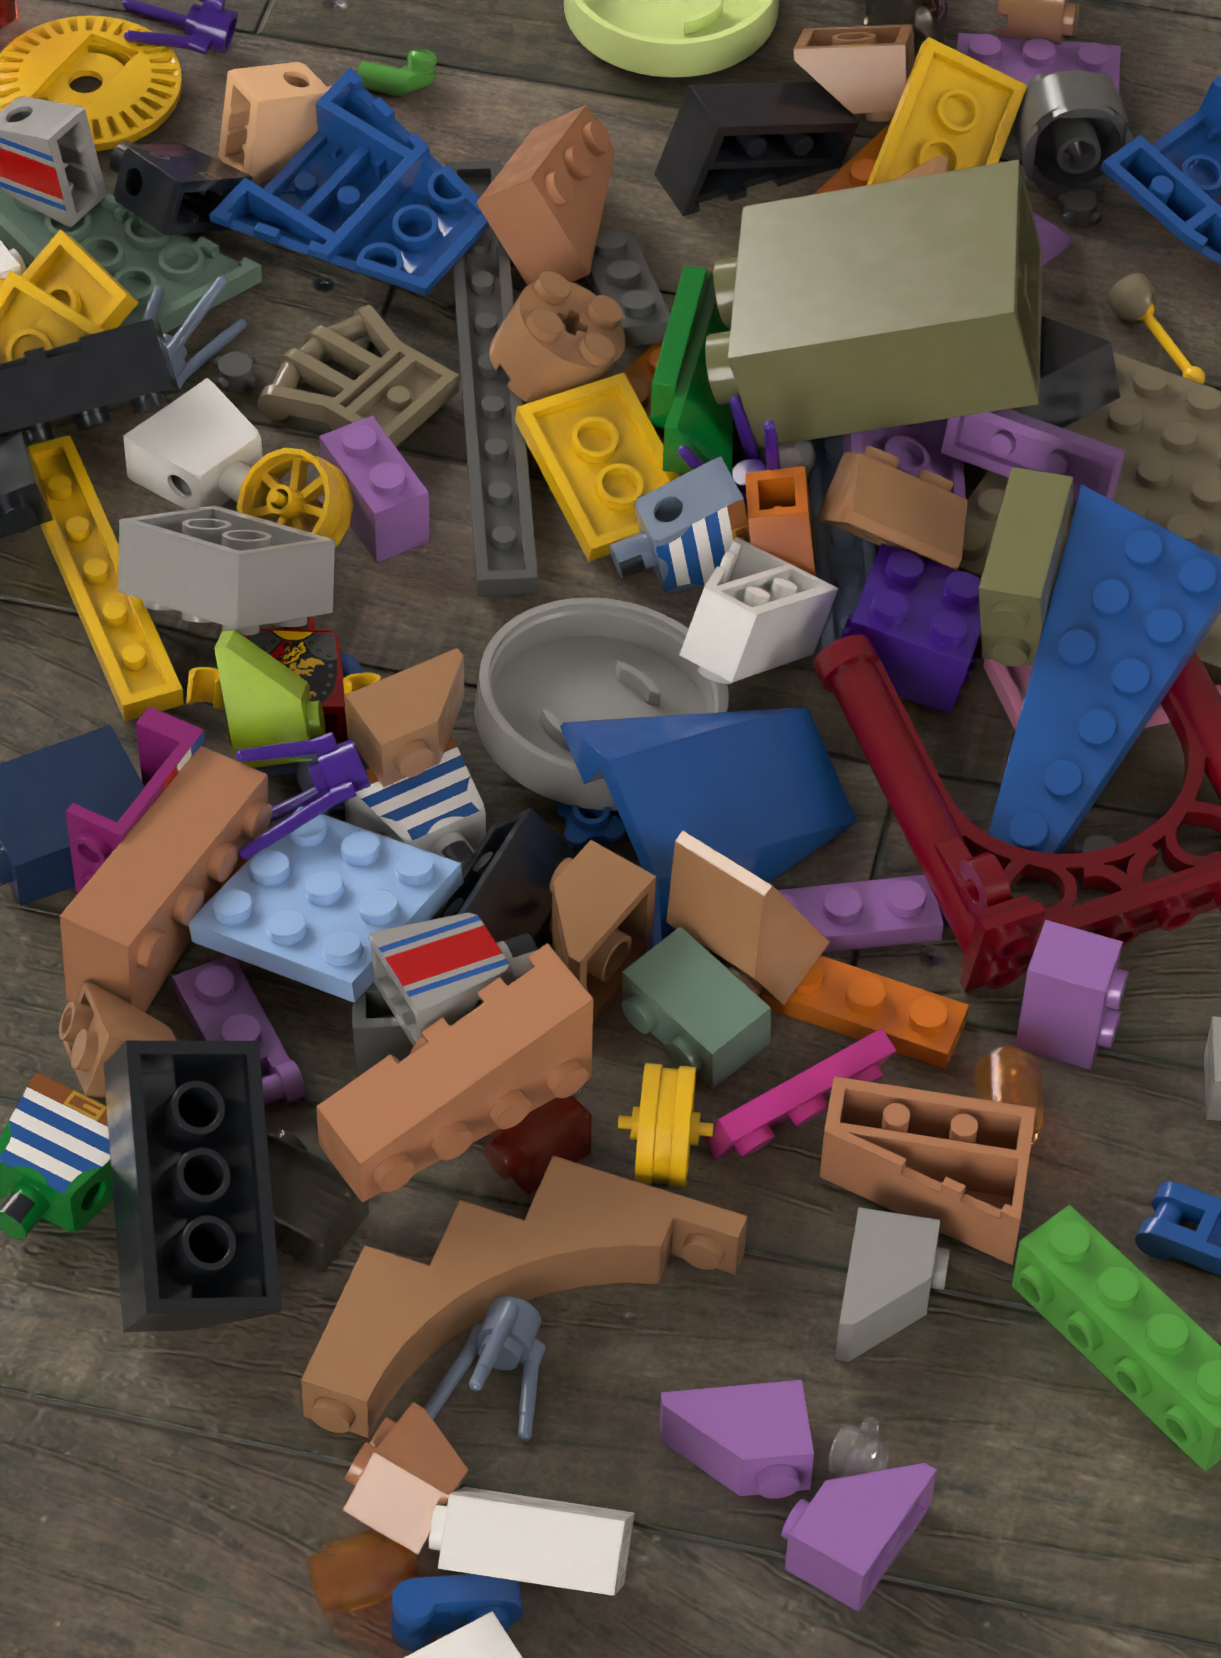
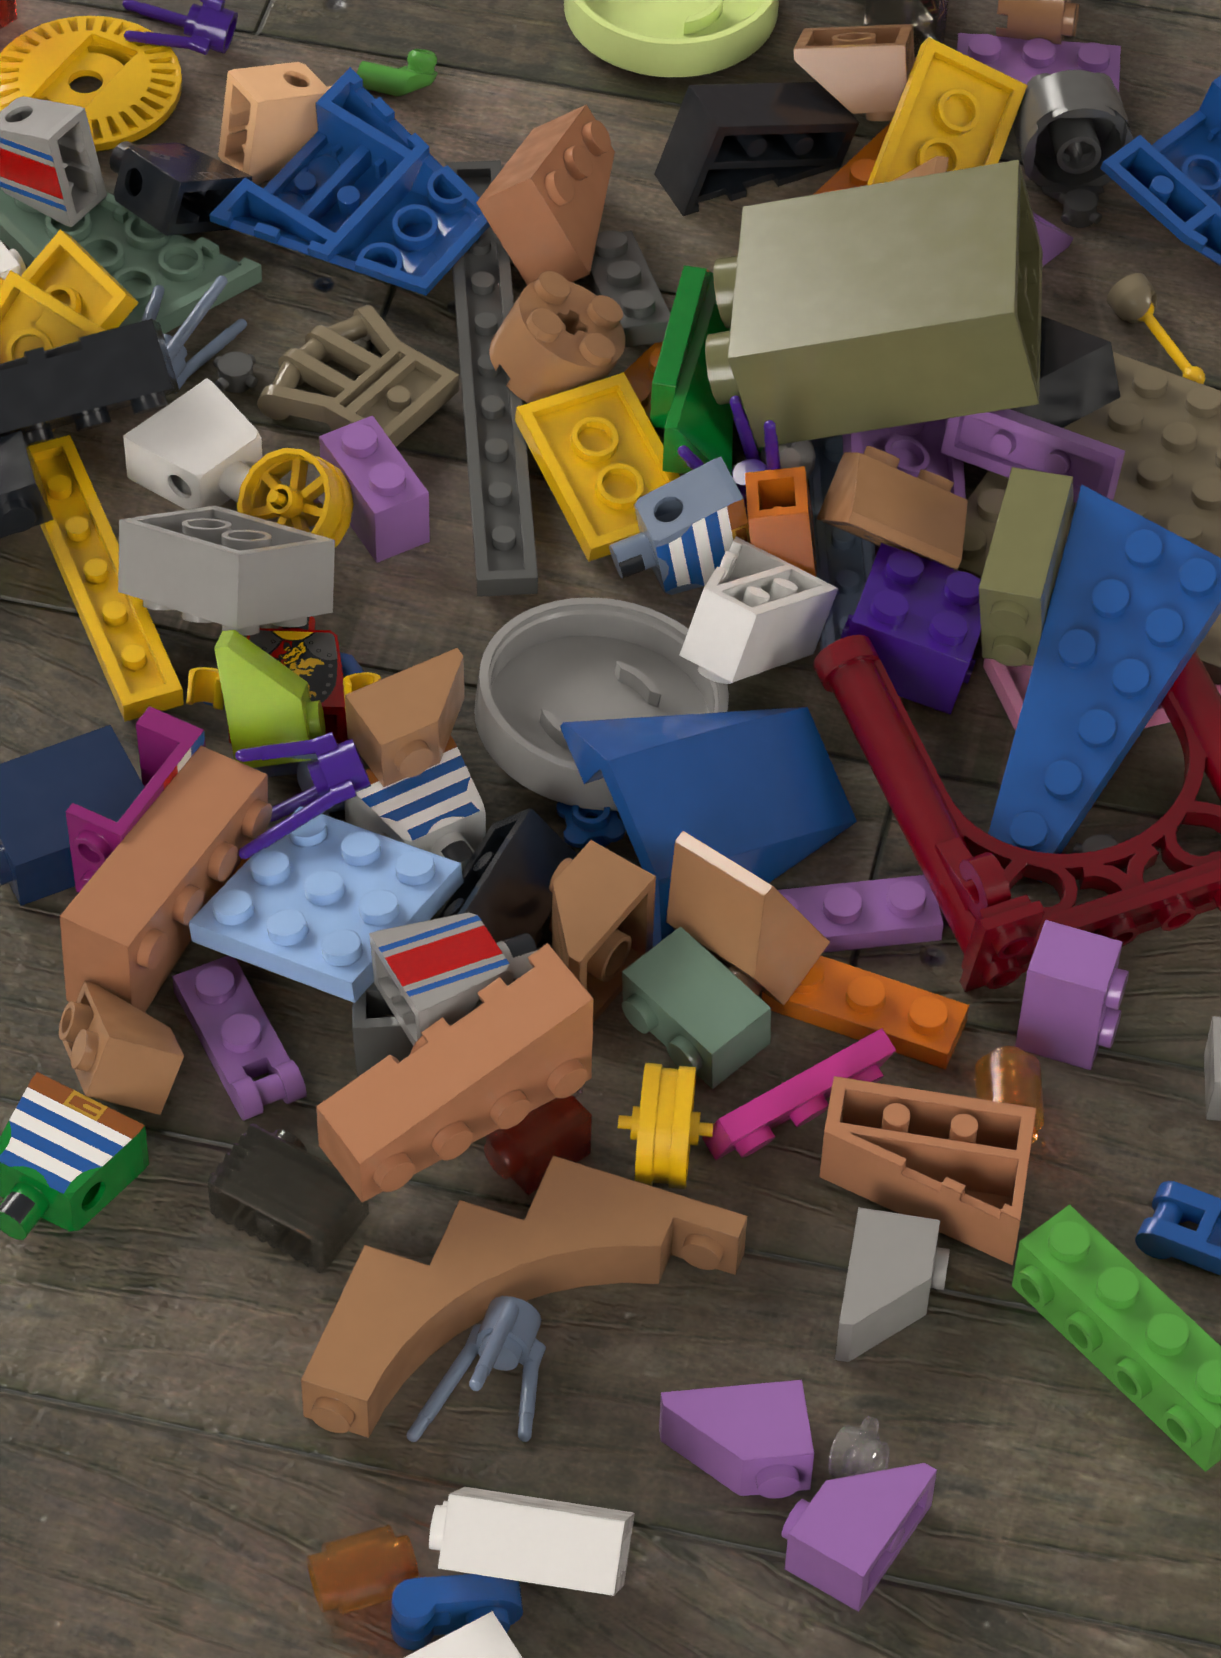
(191, 1184): black slope -> none
(404, 1477): nougat slope -> none

